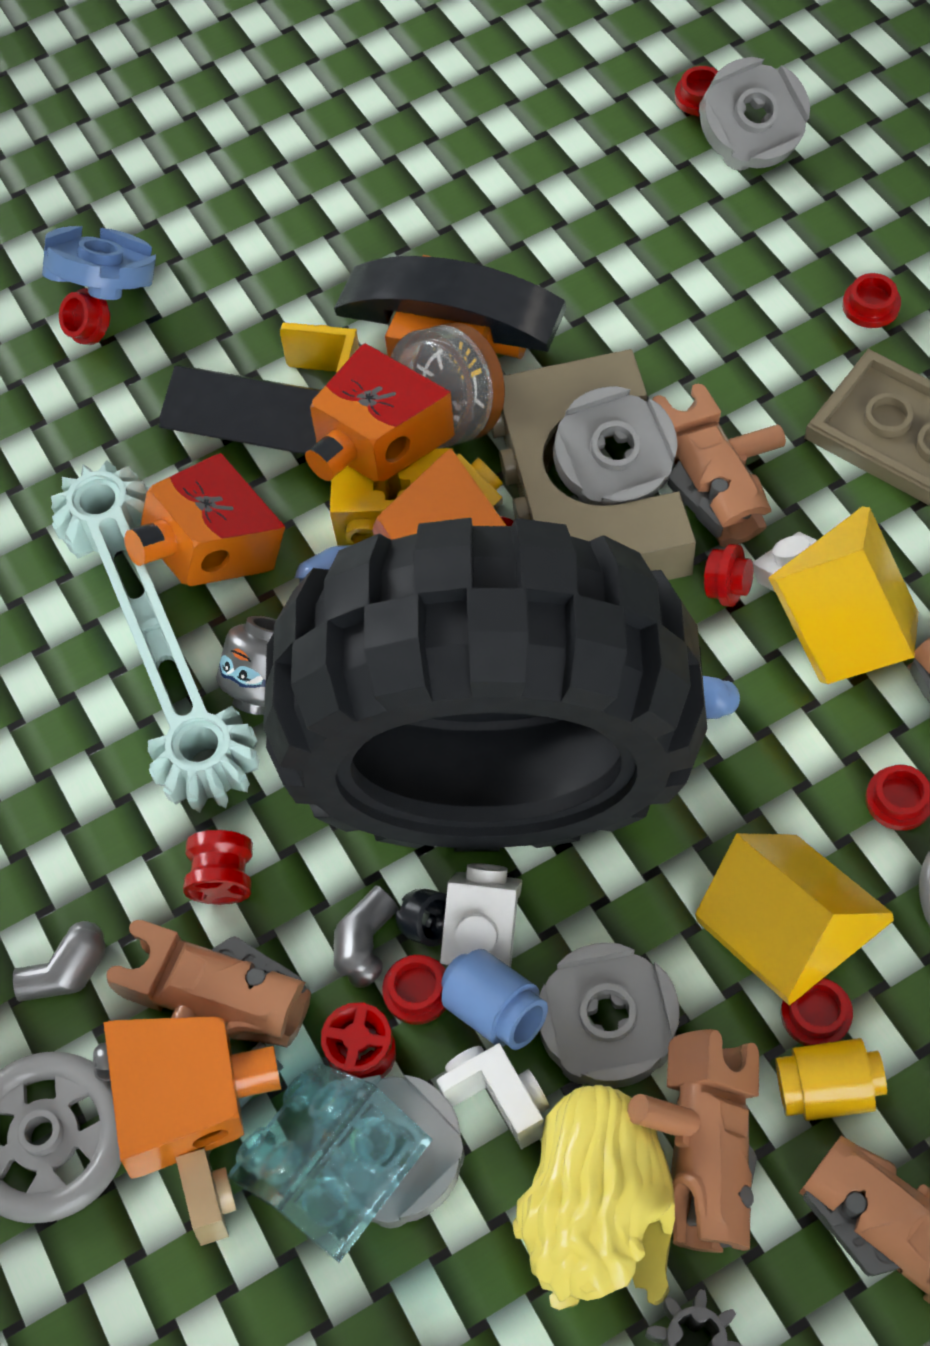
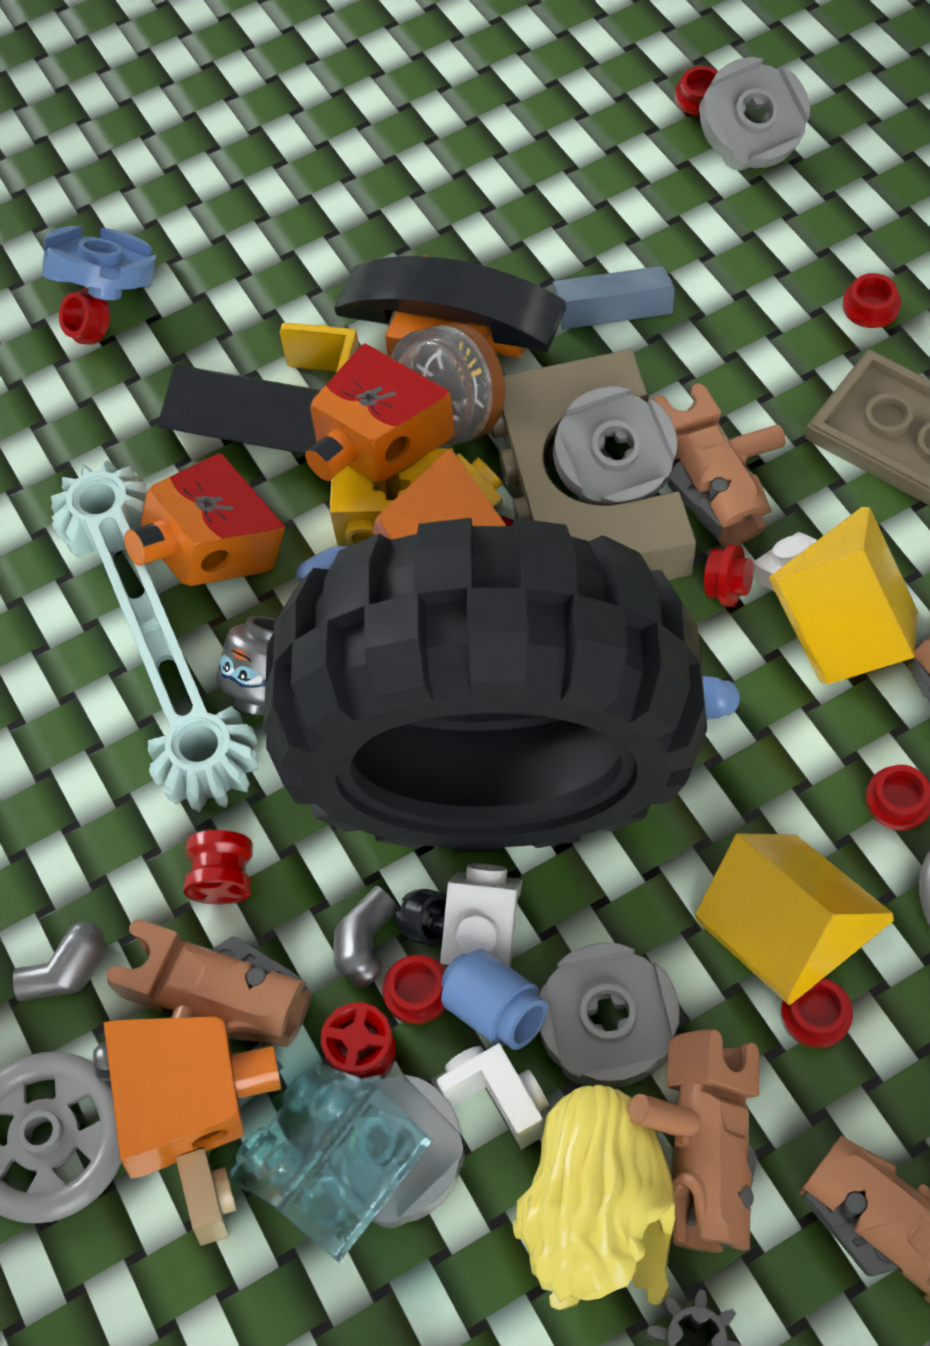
(615, 297): none -> sand blue slope
(830, 1080): yellow brick -> none

